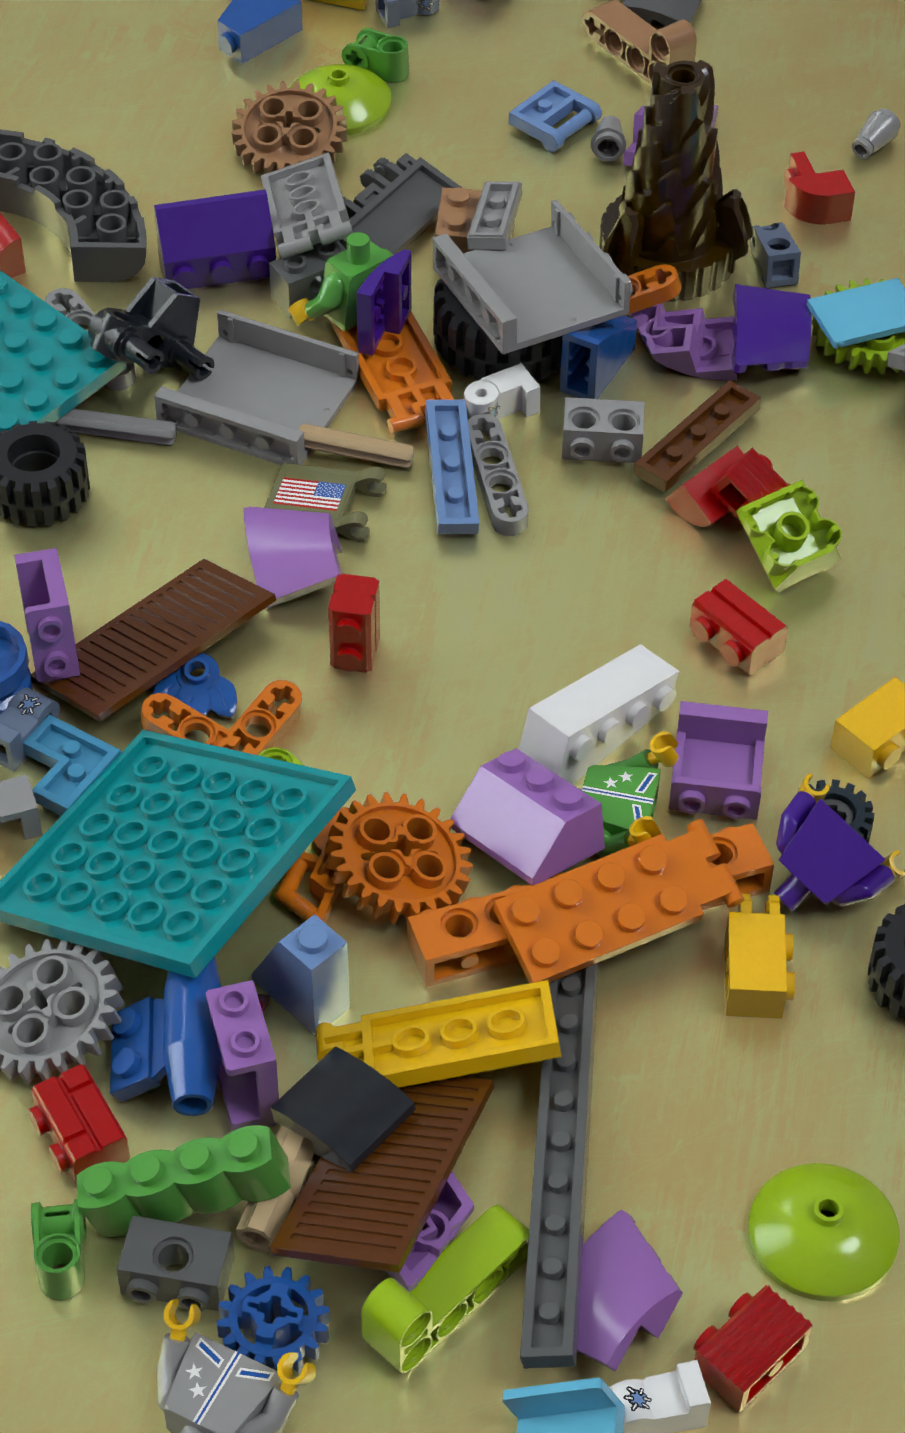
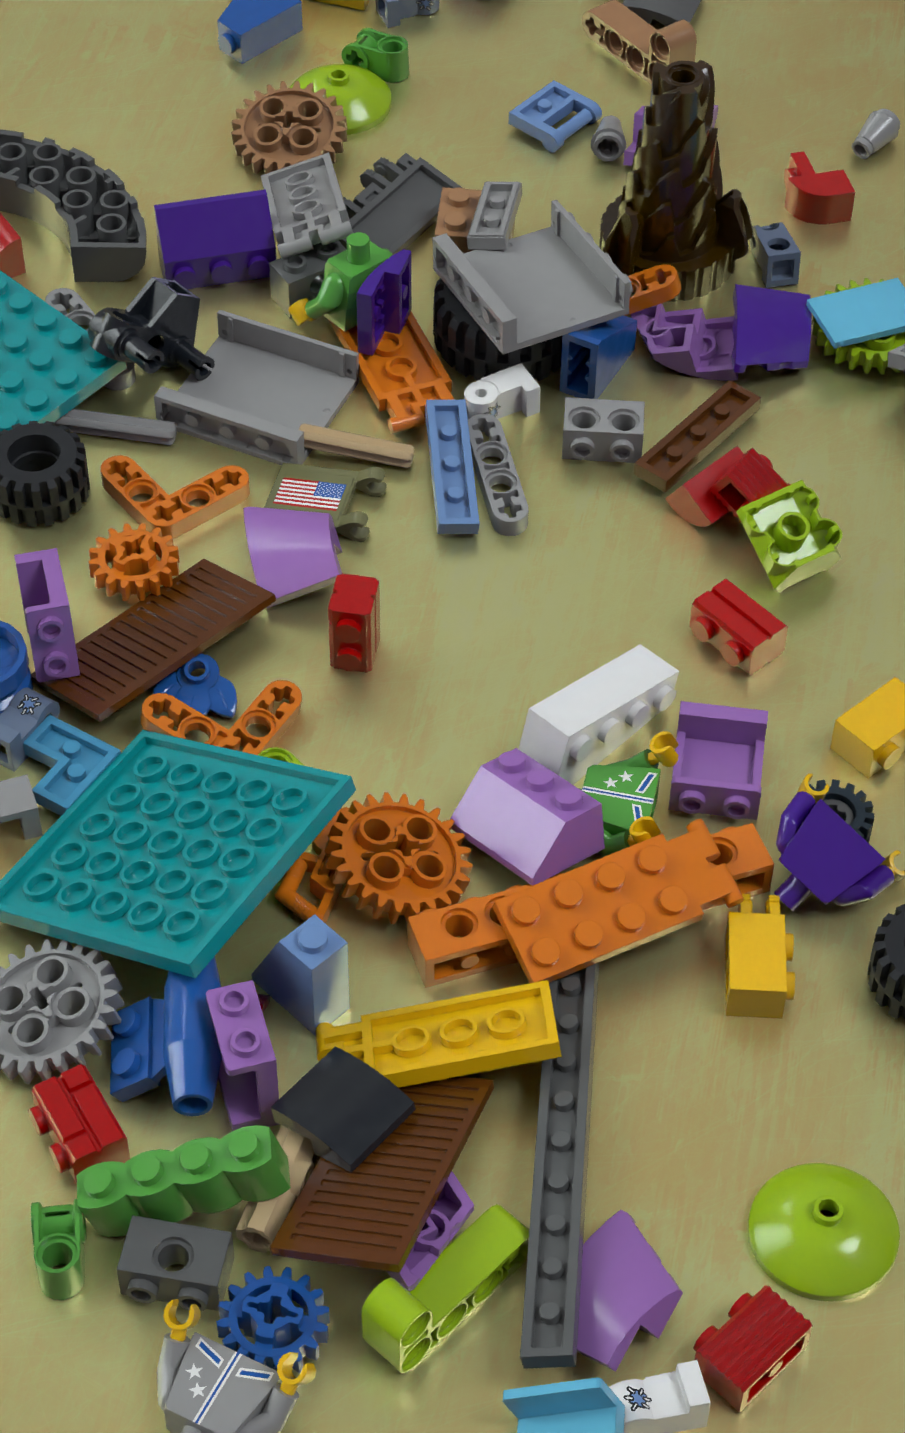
(134, 562): none -> orange gear
(171, 512): none -> orange beam

